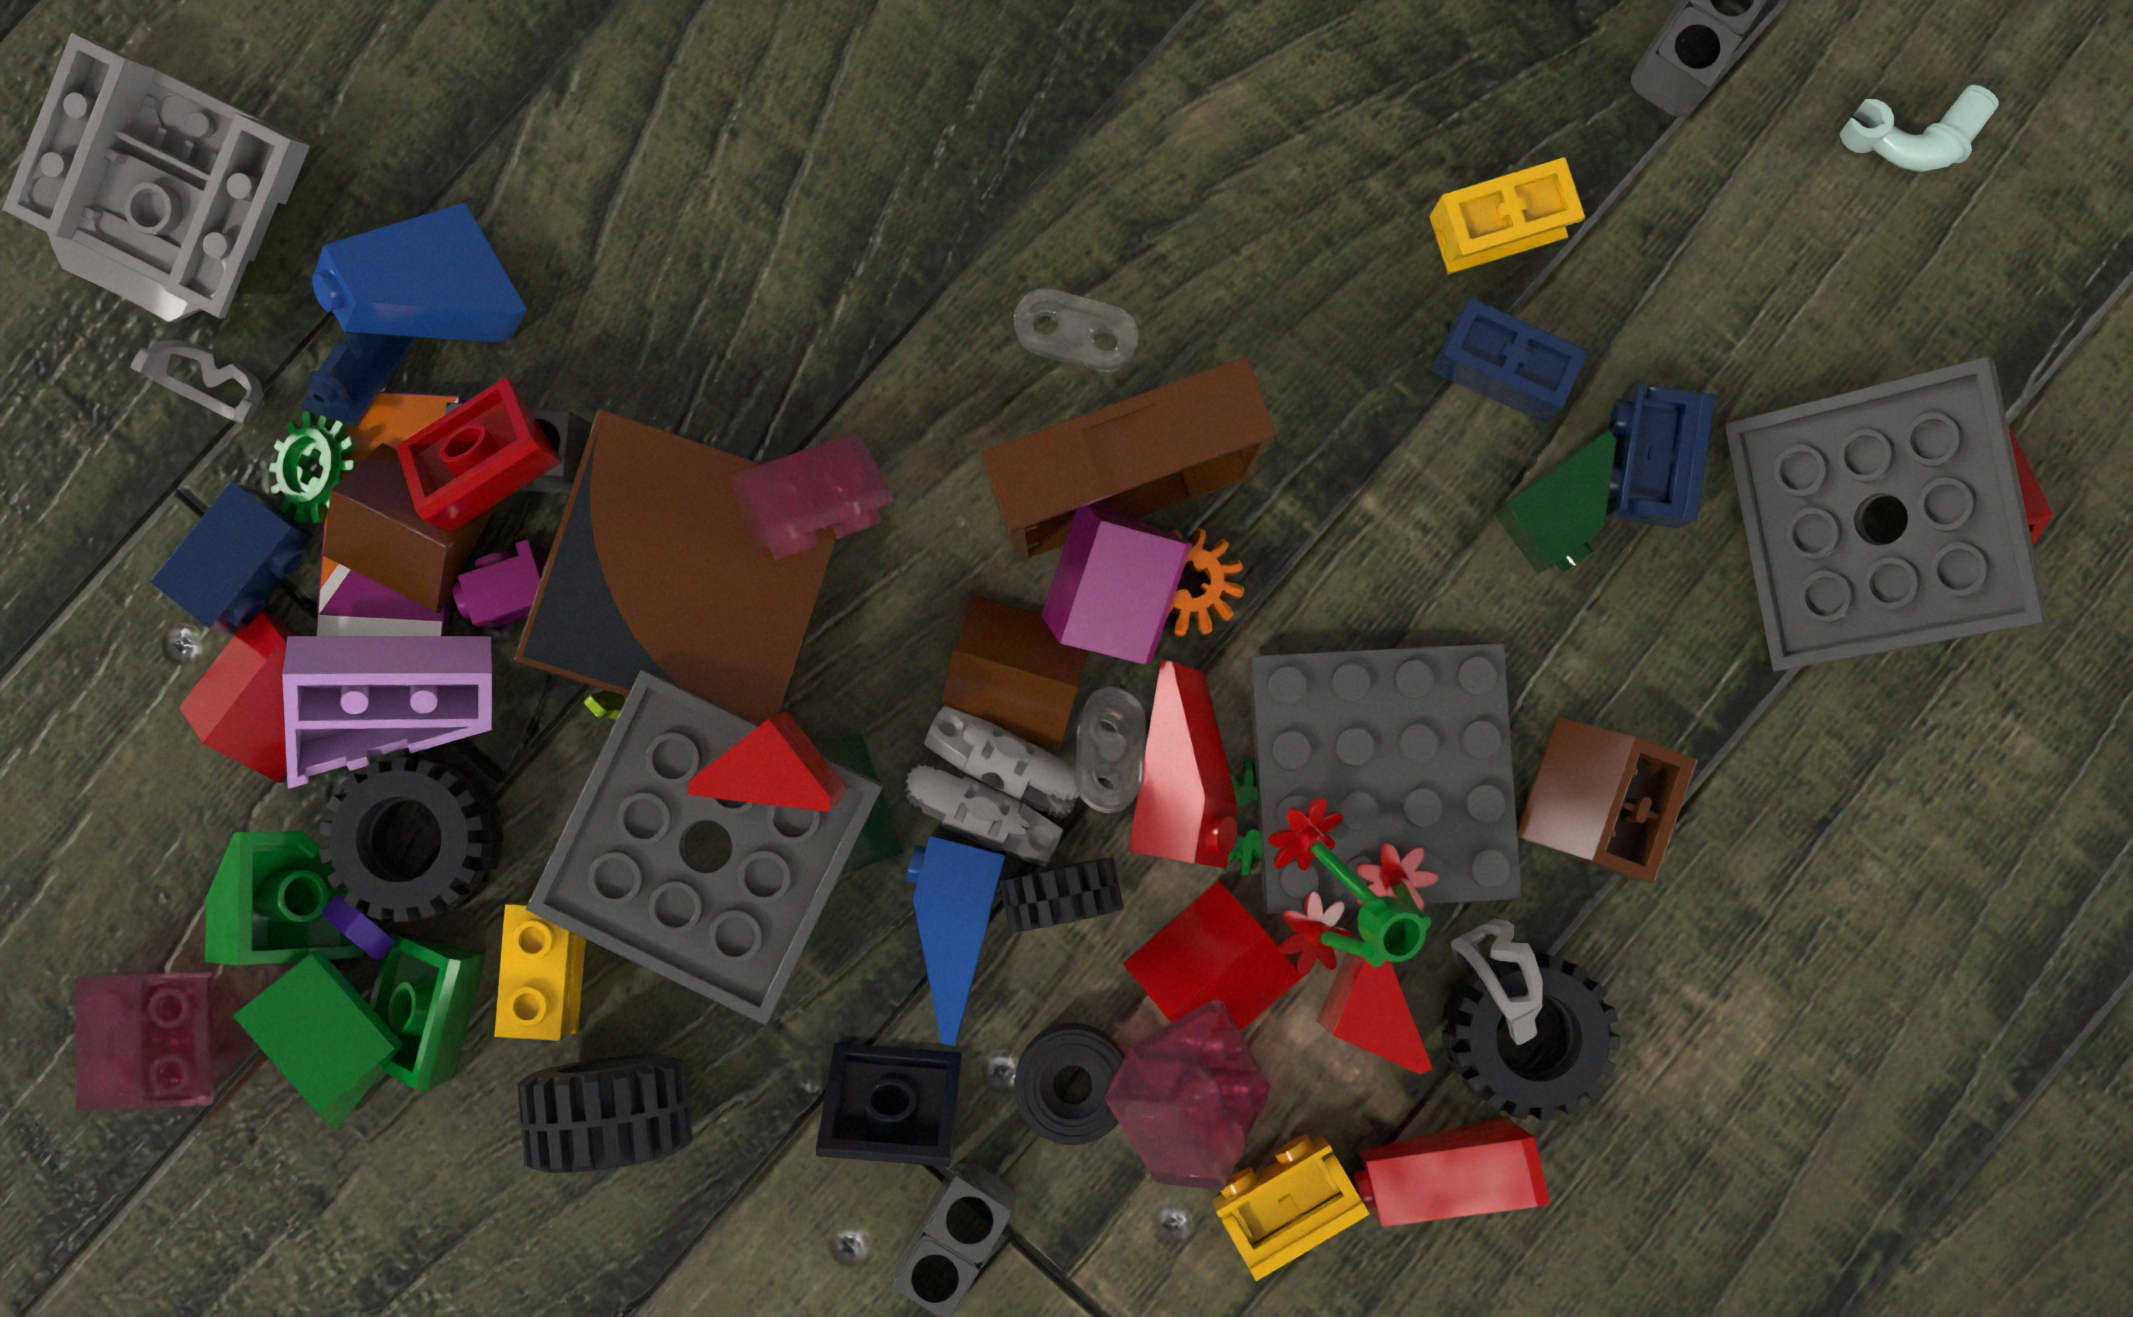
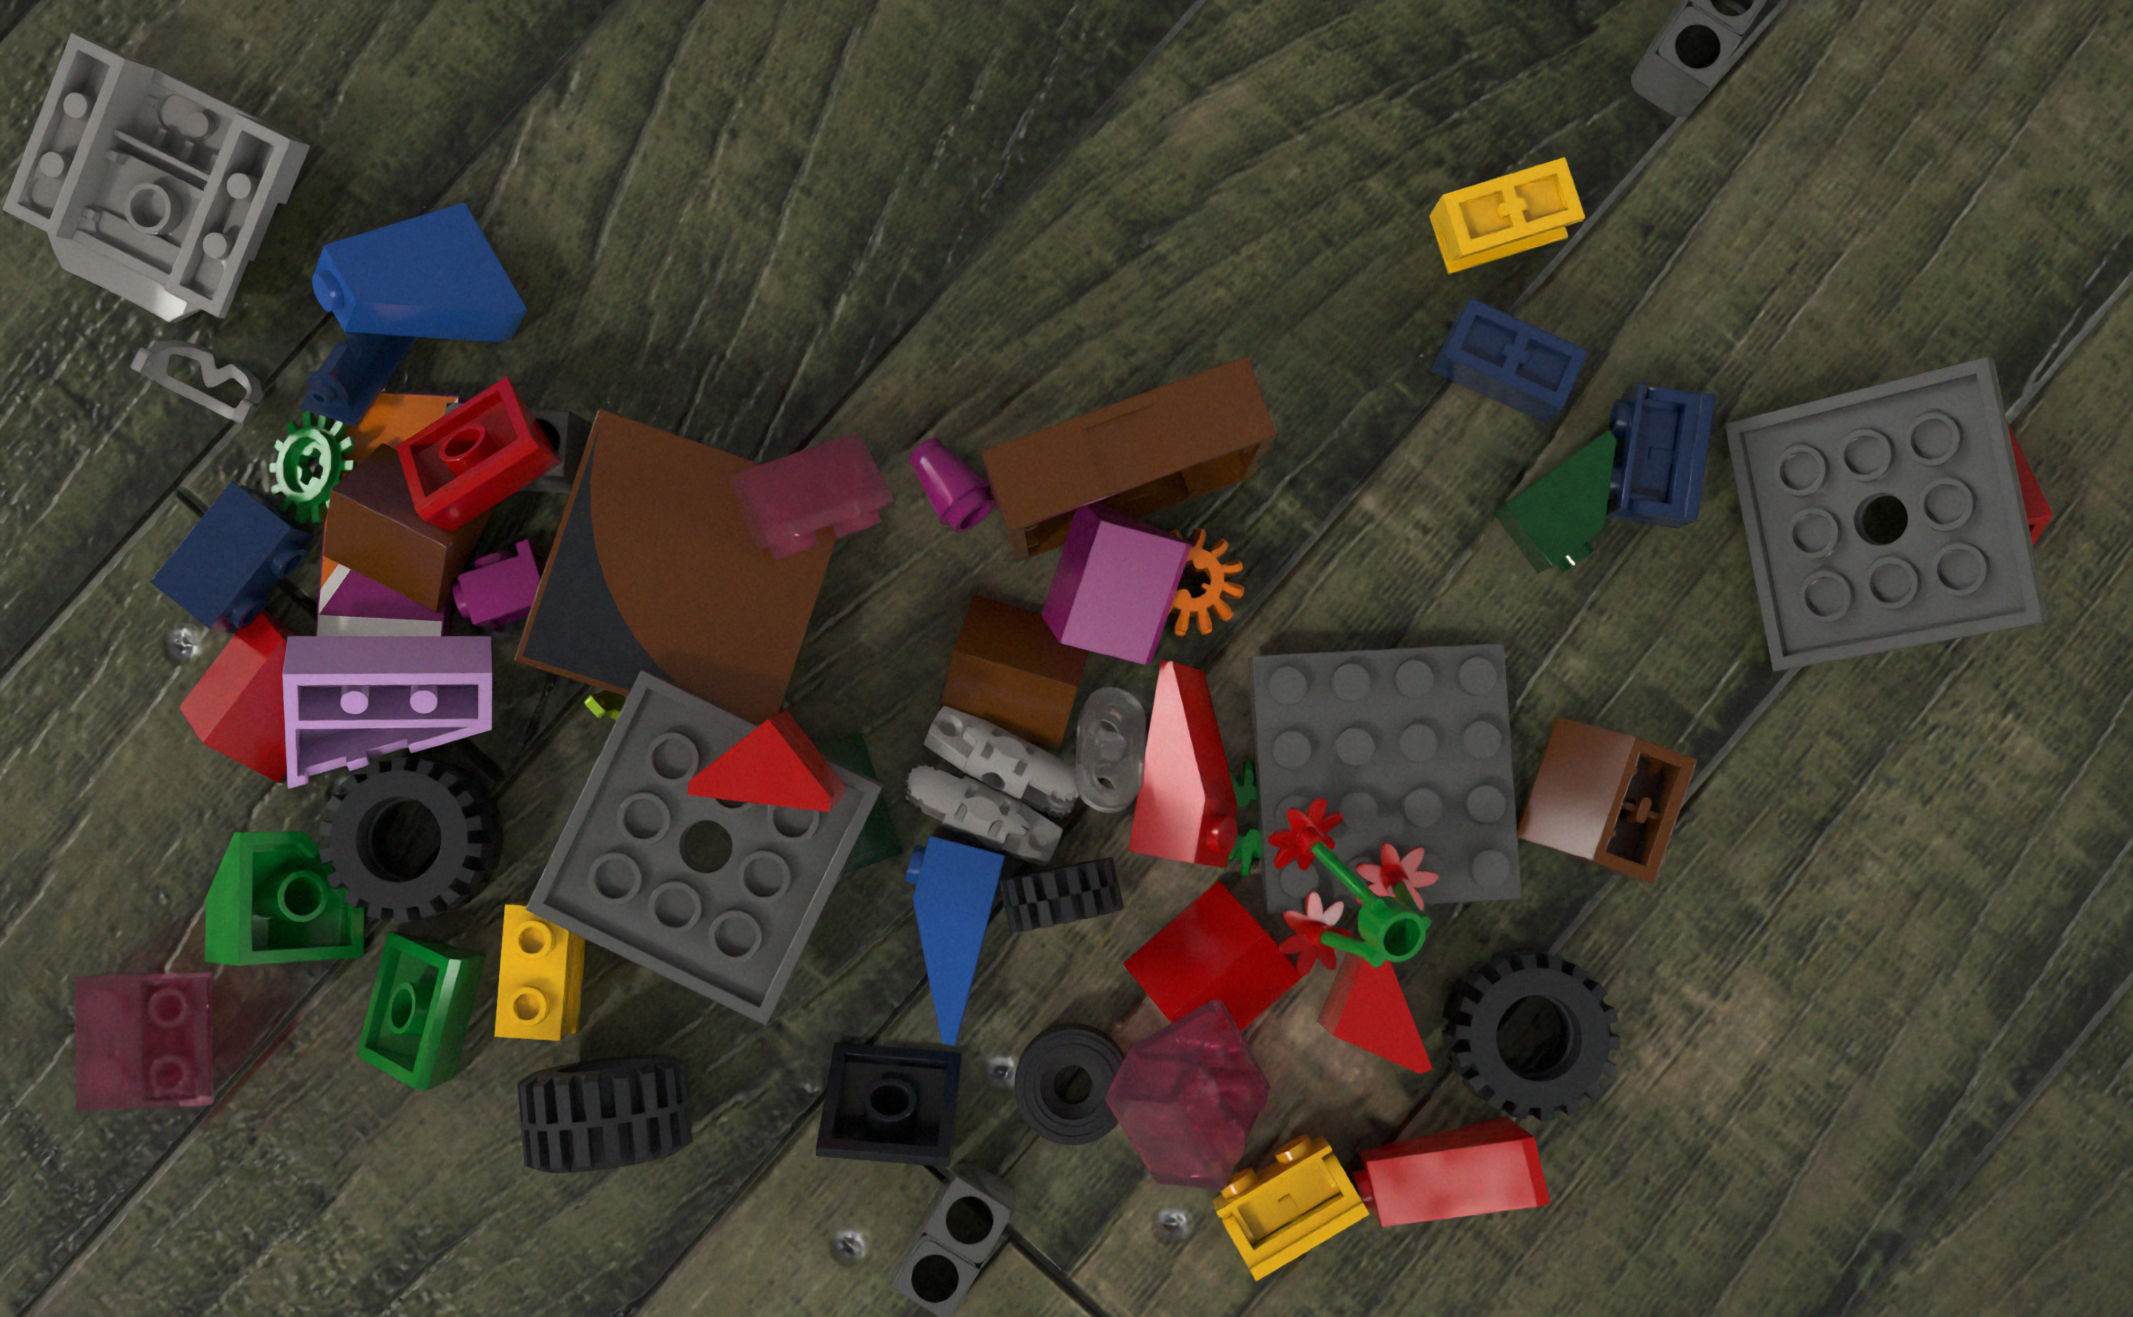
(321, 1036): green slope -> none
(358, 928): dark purple tile -> none
(953, 488): none -> magenta cone
(1078, 325): clear plate -> none
(1518, 1010): light grey helmet -> none
(1935, 148): light aqua piece -> none

